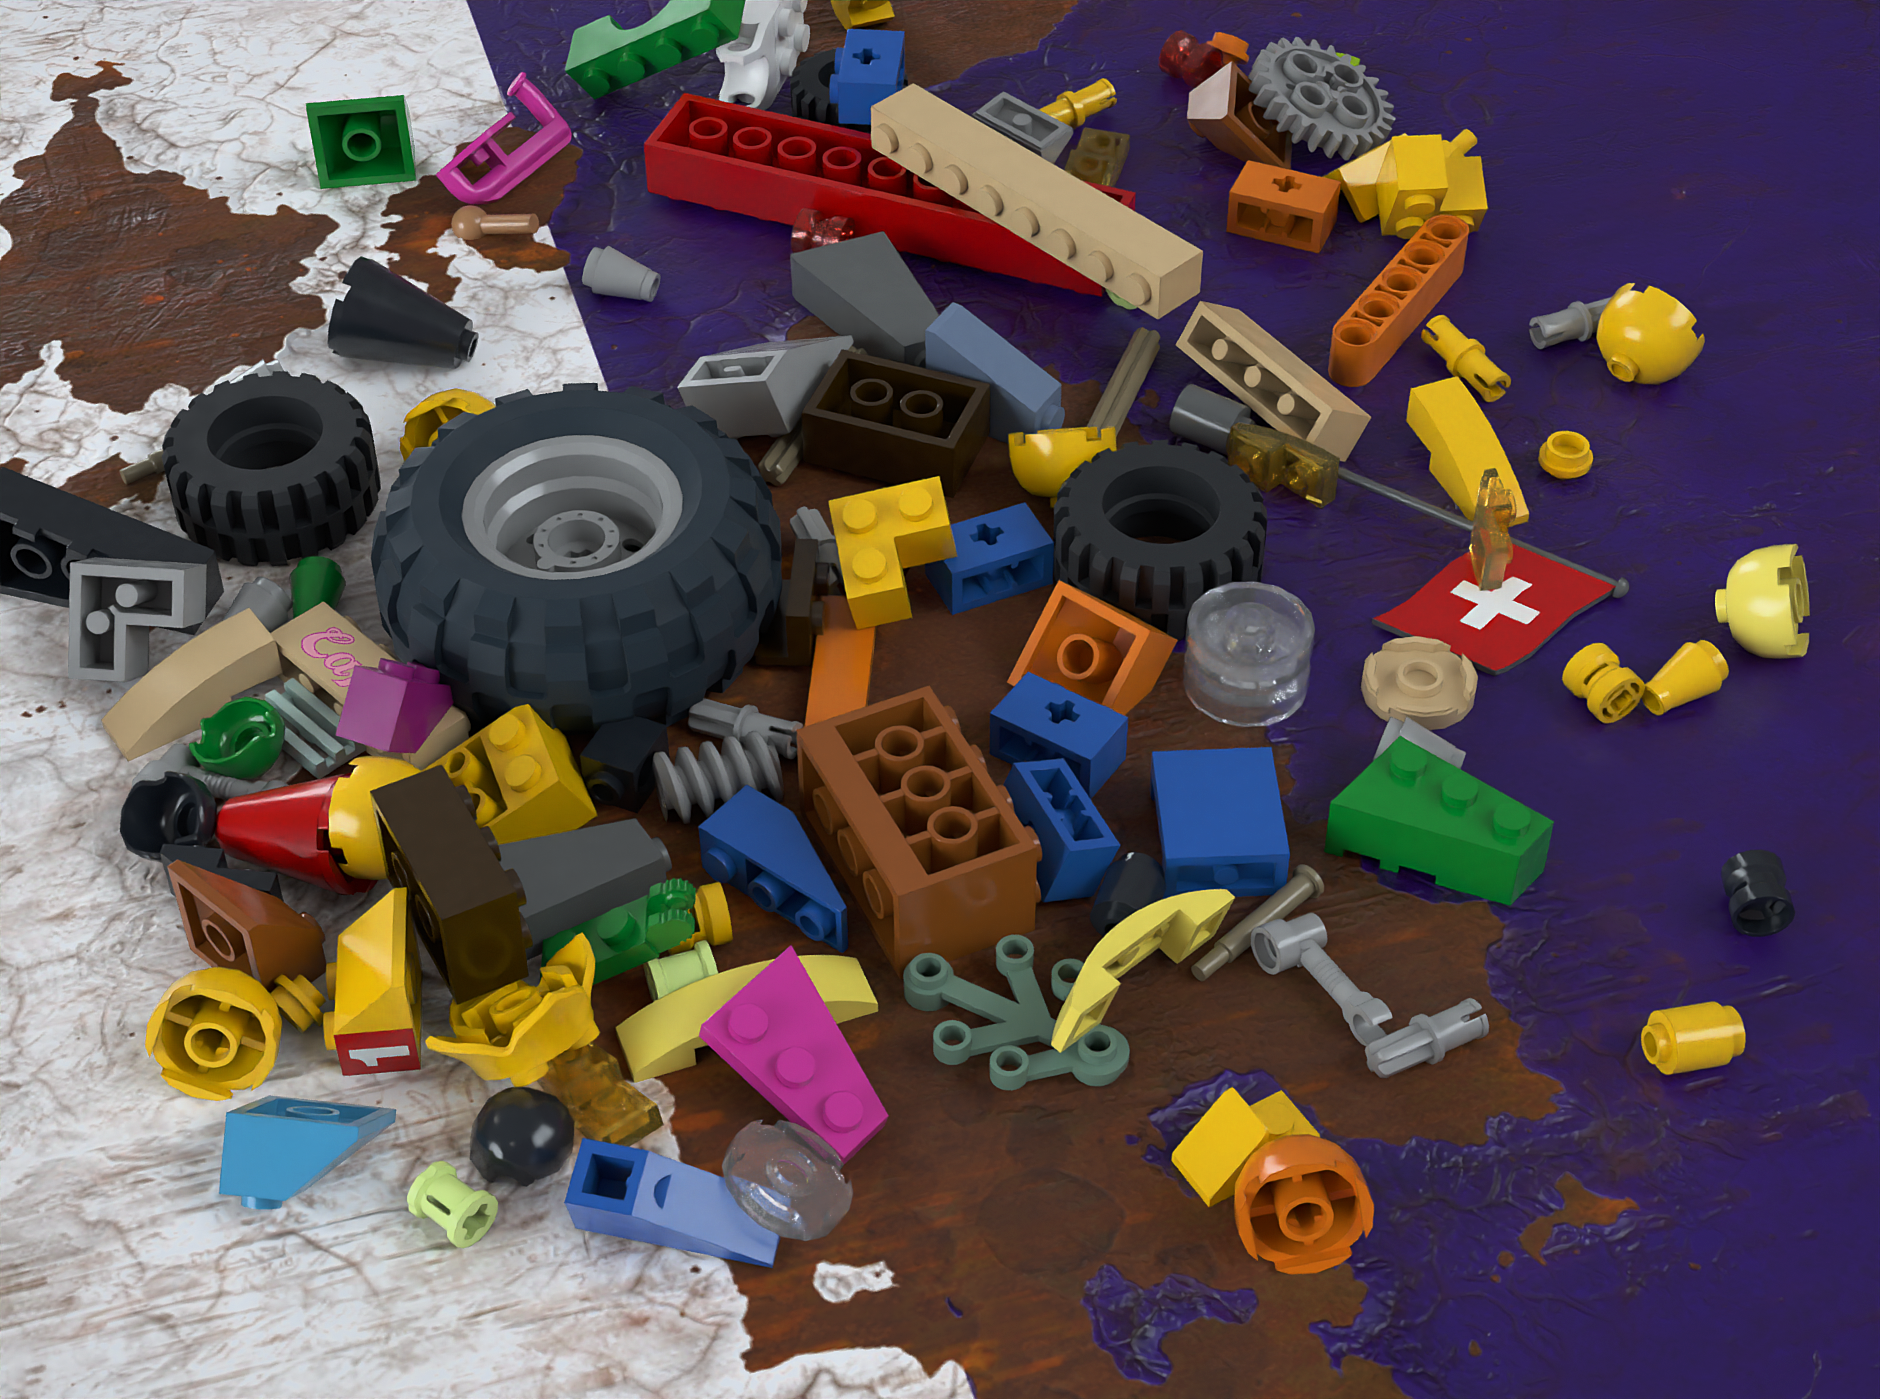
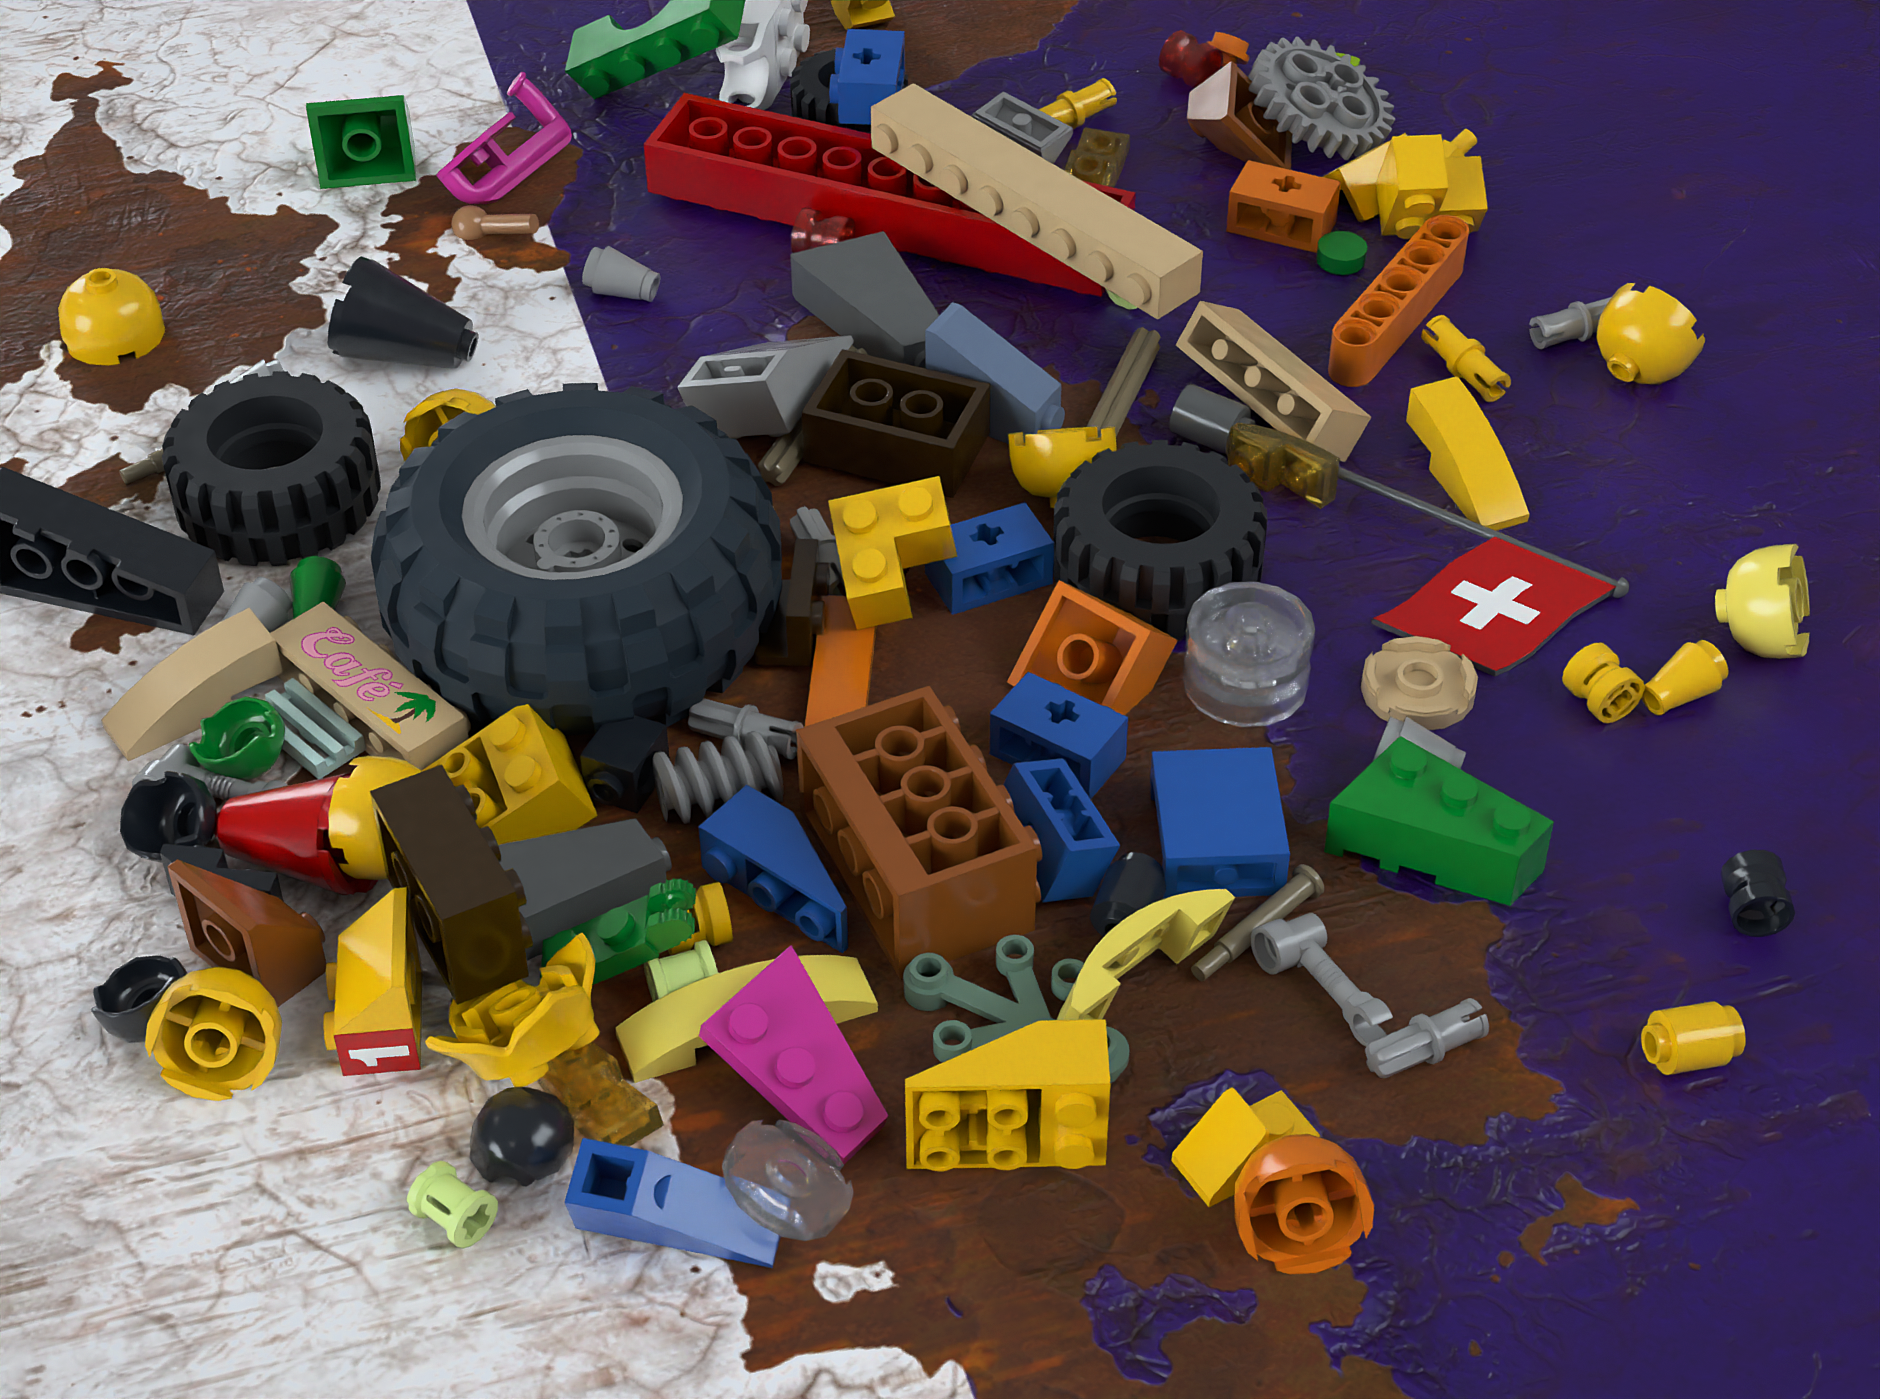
(109, 317): none -> yellow cylinder
(116, 604): light grey brick -> none
(132, 994): none -> black hair
(289, 1144): dark azure slope -> none
(298, 1002): yellow plate -> none
(393, 706): magenta slope -> none
(1015, 1102): none -> yellow slope
(1341, 252): none -> green tile
(1489, 532): clear yellow slope -> none
(1566, 455): yellow plate -> none

